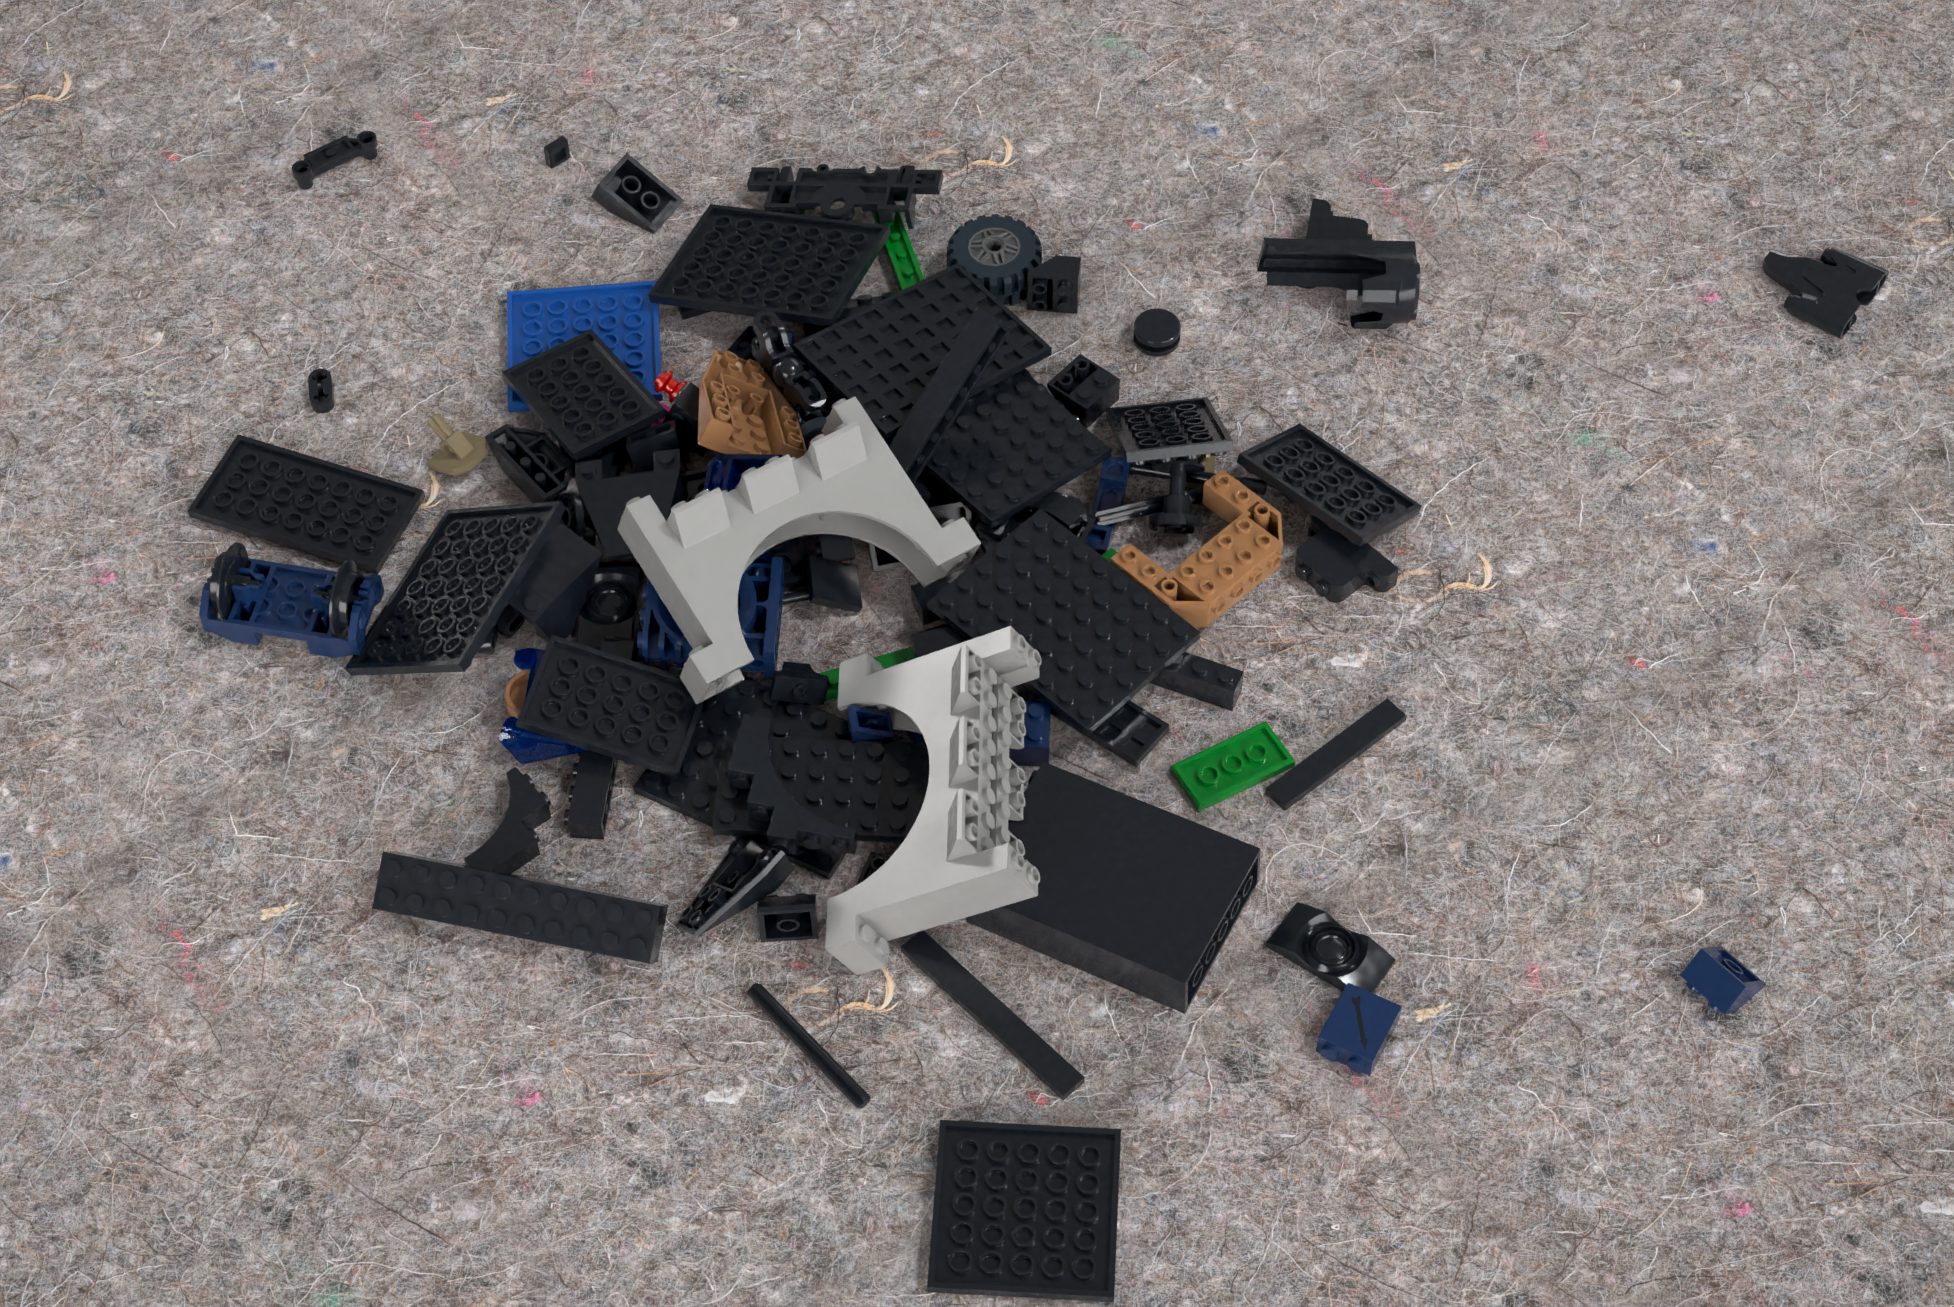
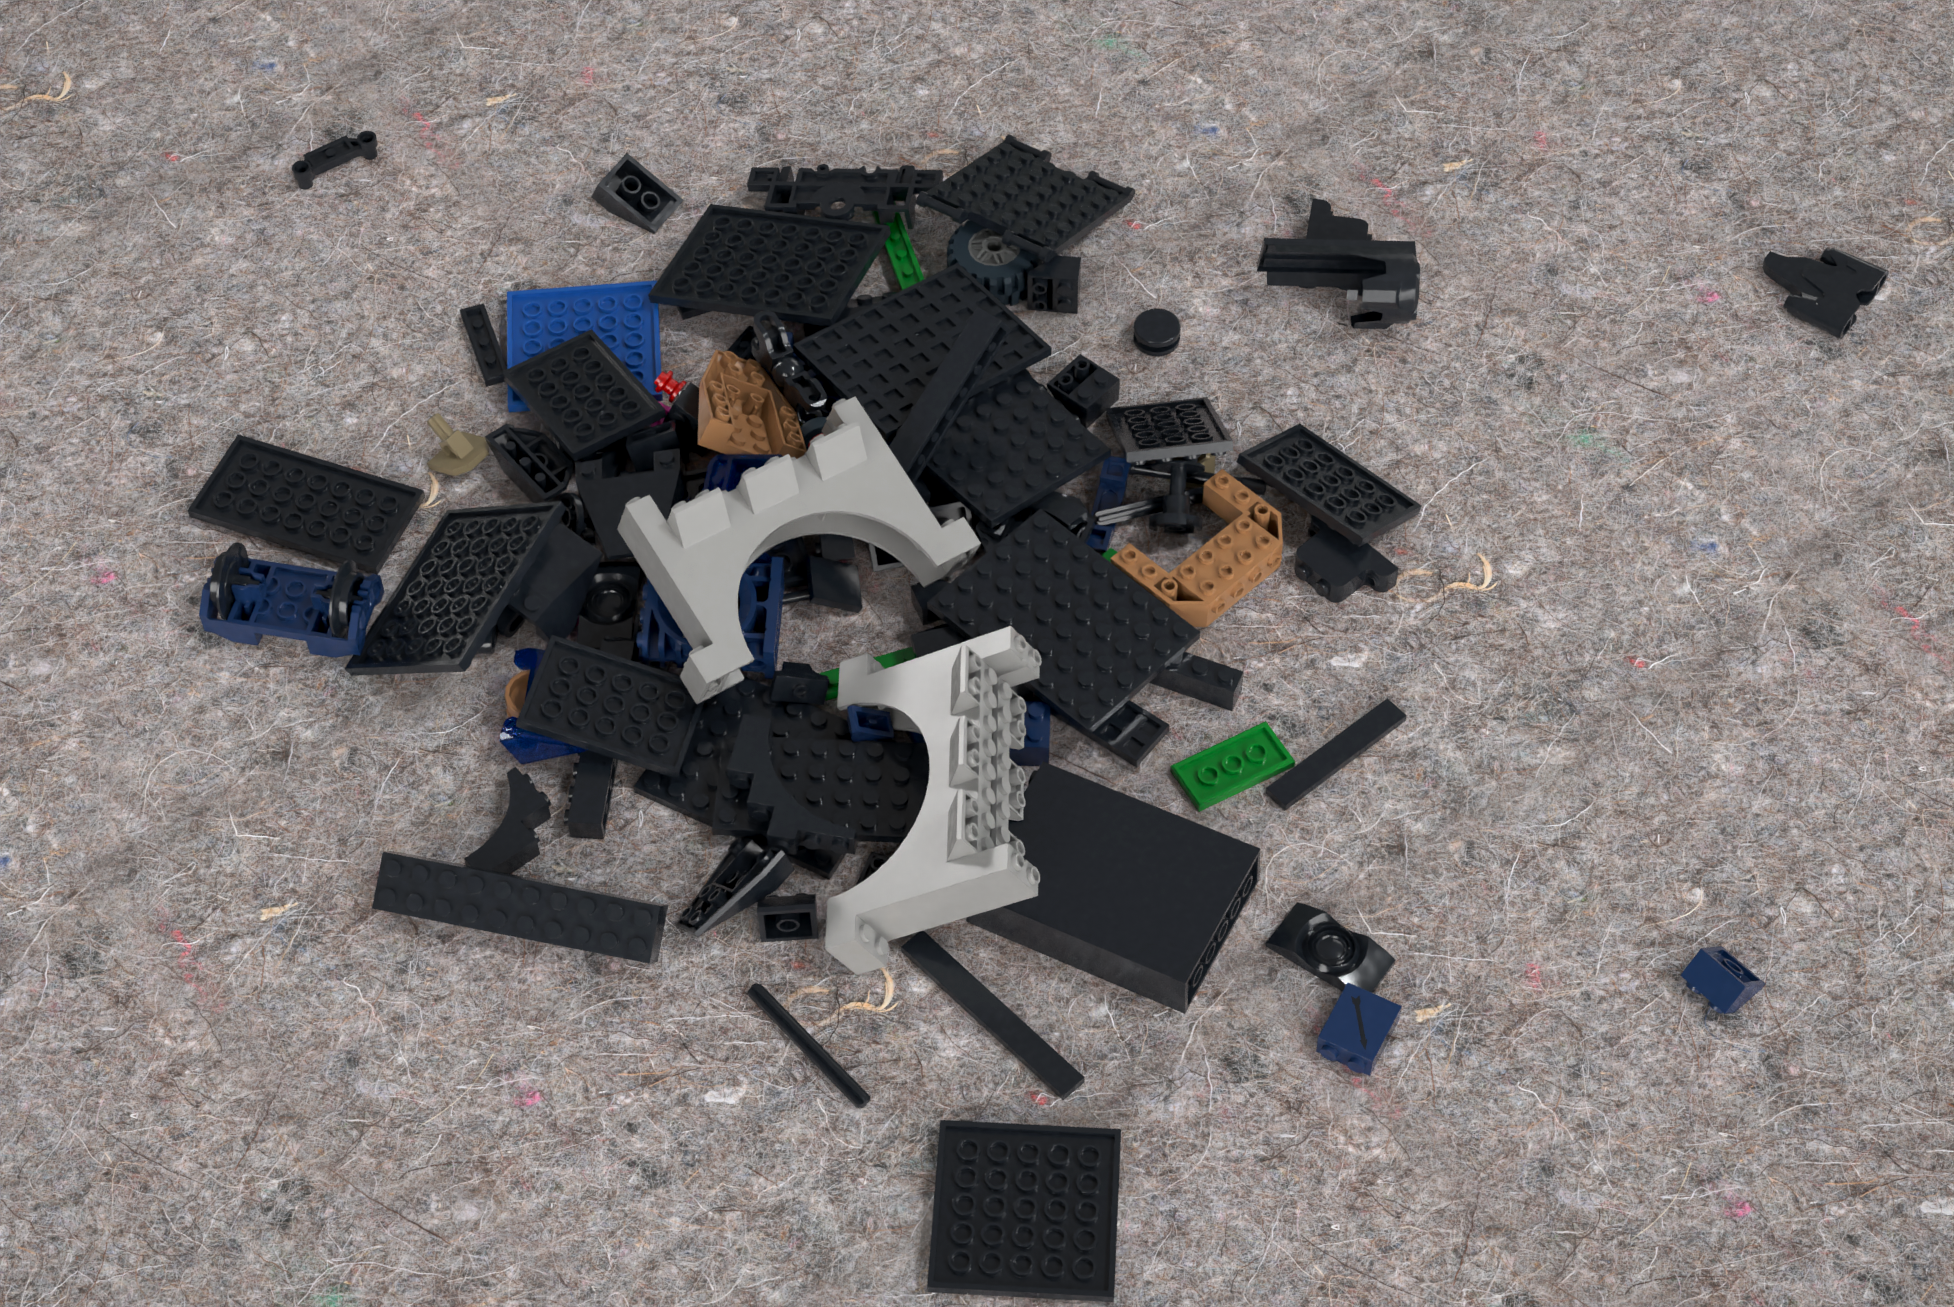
(316, 391): black beam -> none
(484, 344): none -> black tile
(556, 152): black tile -> none
(1027, 198): none -> black plate

